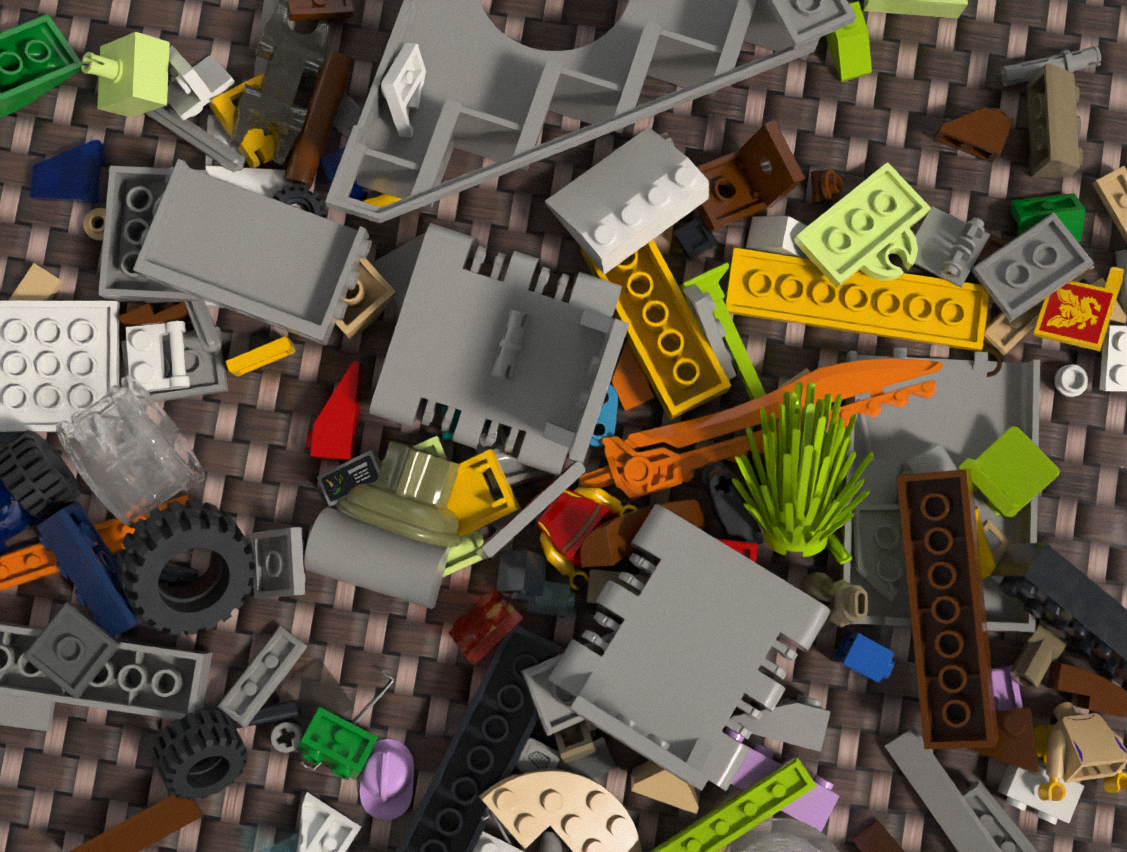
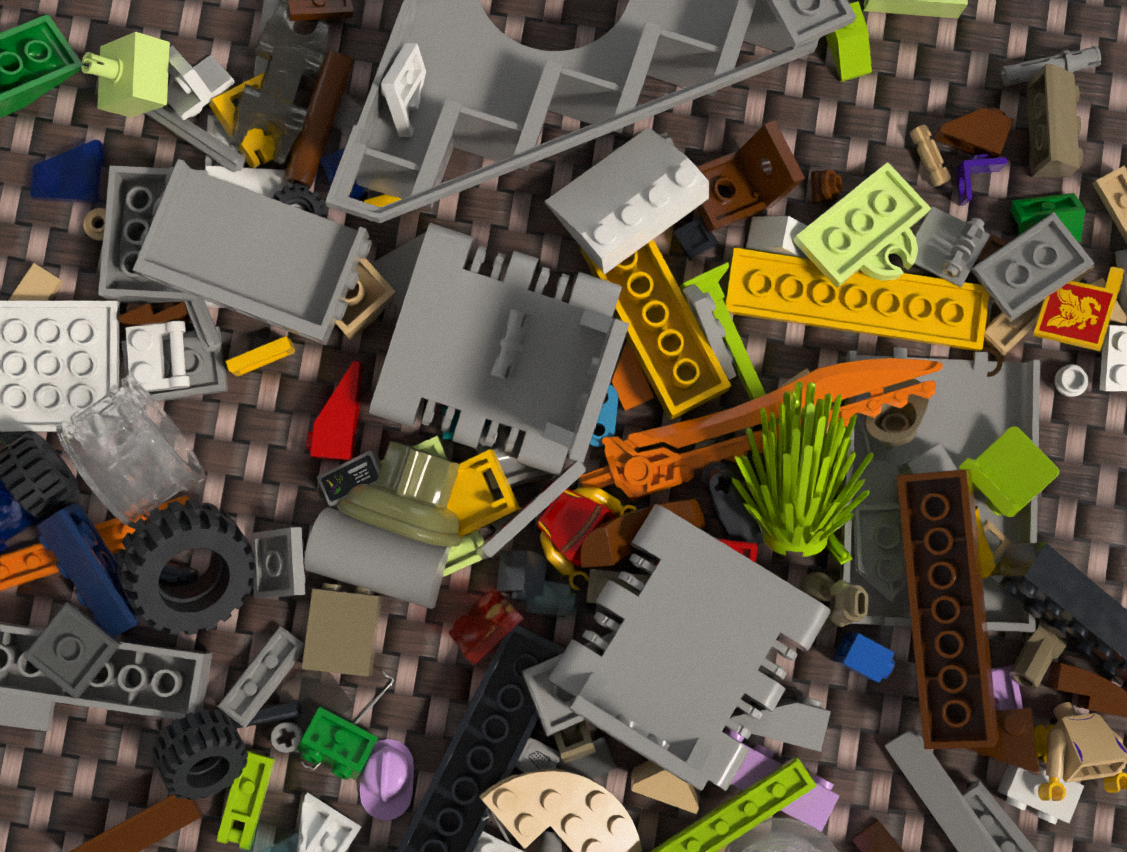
(246, 800): none -> lime plate
(342, 630): none -> dark tan brick
(898, 425): none -> dark tan piece
(930, 155): none -> tan axle
(976, 165): none -> dark purple bracket

